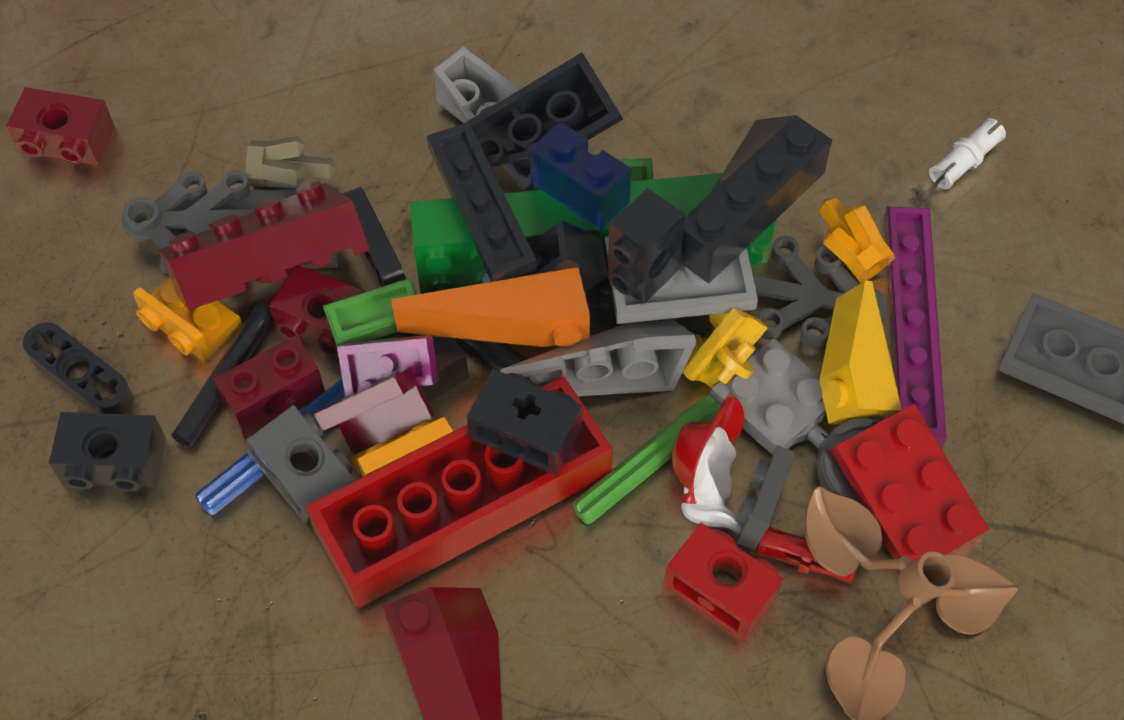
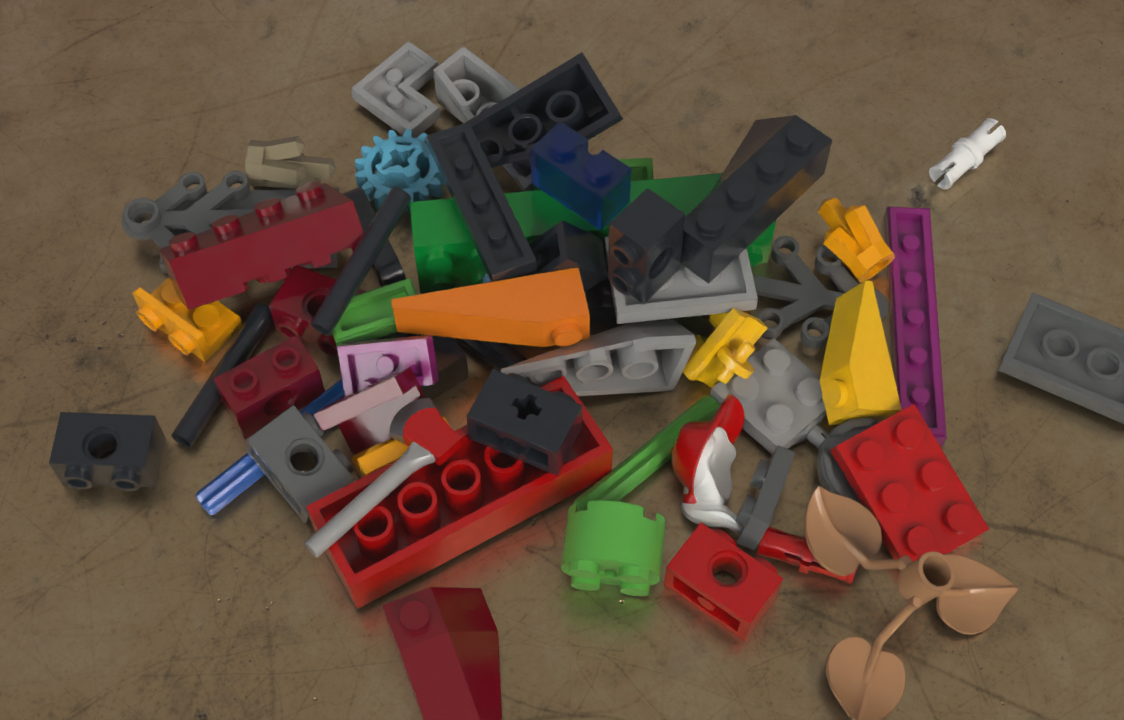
(60, 126): dark red brick -> none
(70, 353): black beam -> none
(360, 261): none -> black piece
(393, 91): none -> light grey plate
(399, 164): none -> medium azure gear
(428, 440): none -> piece
(613, 547): none -> bright green brick

